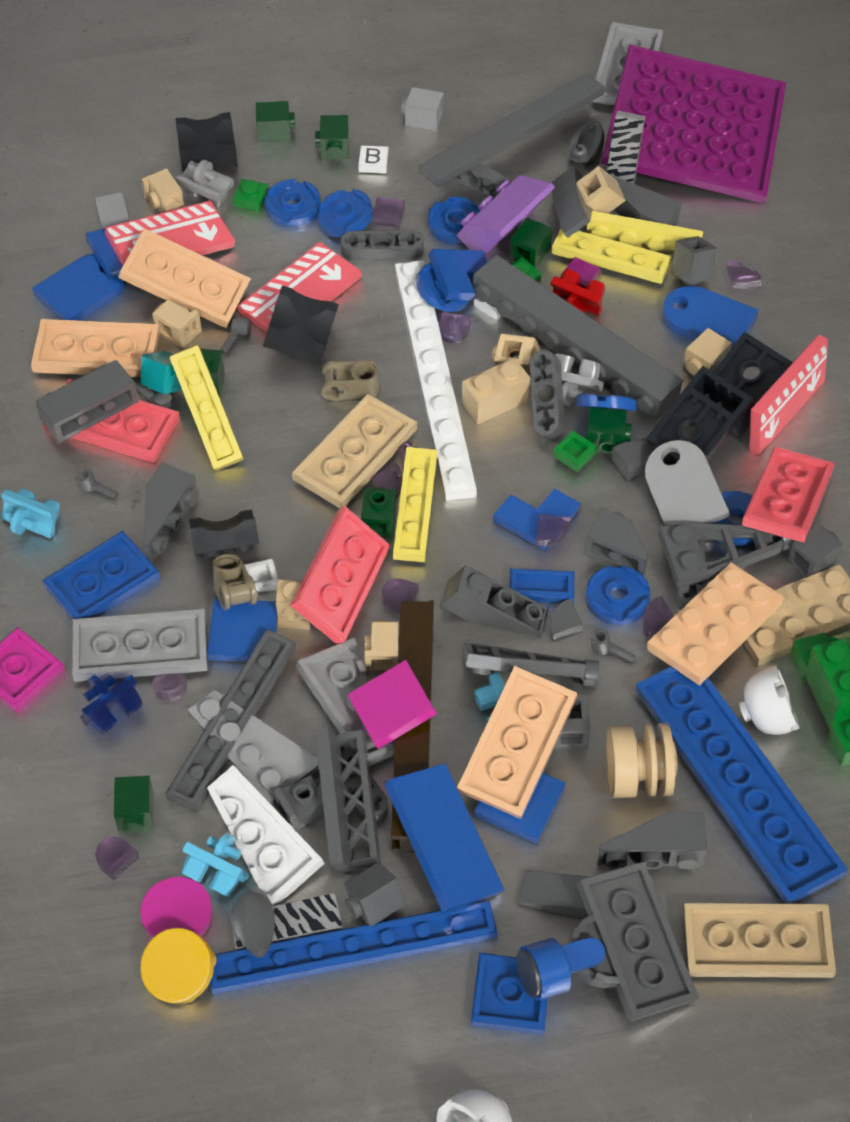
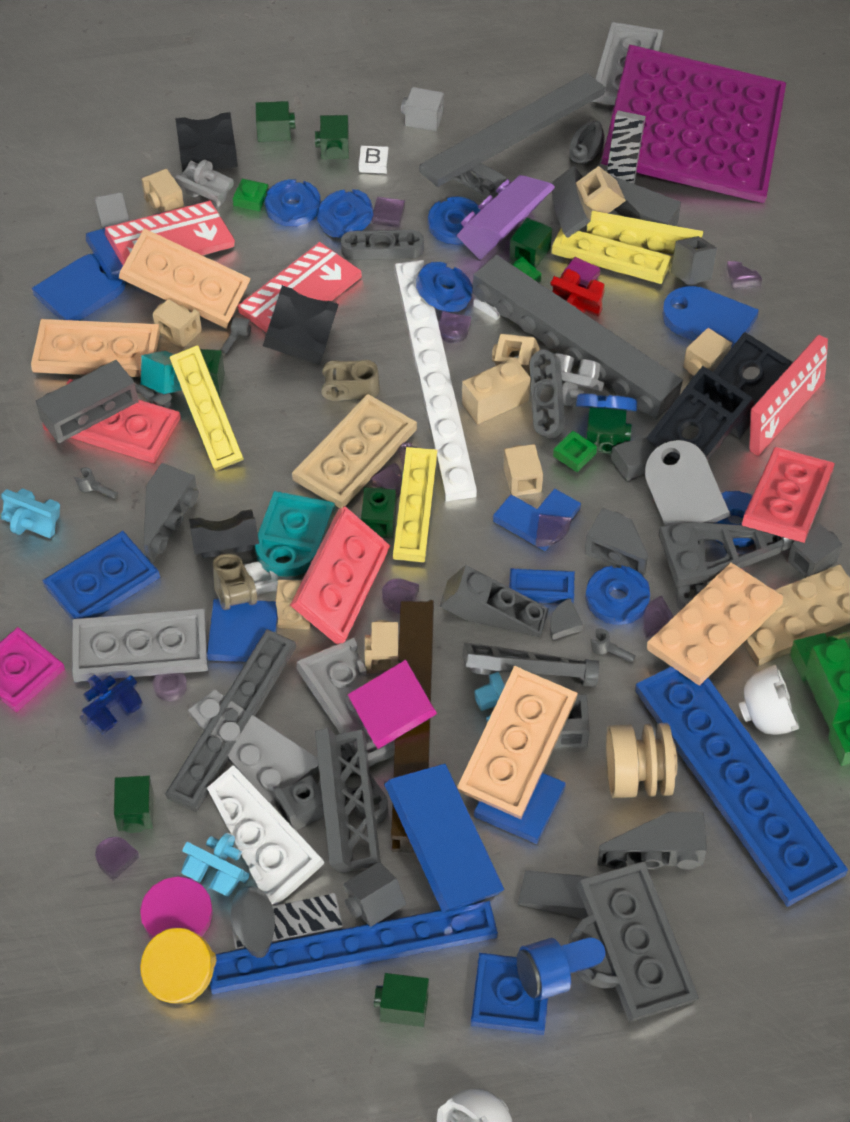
(294, 530): none -> teal tile
(402, 999): none -> dark green brick
(454, 269): blue tile -> none
(523, 470): none -> tan brick
(758, 940): tan plate -> none

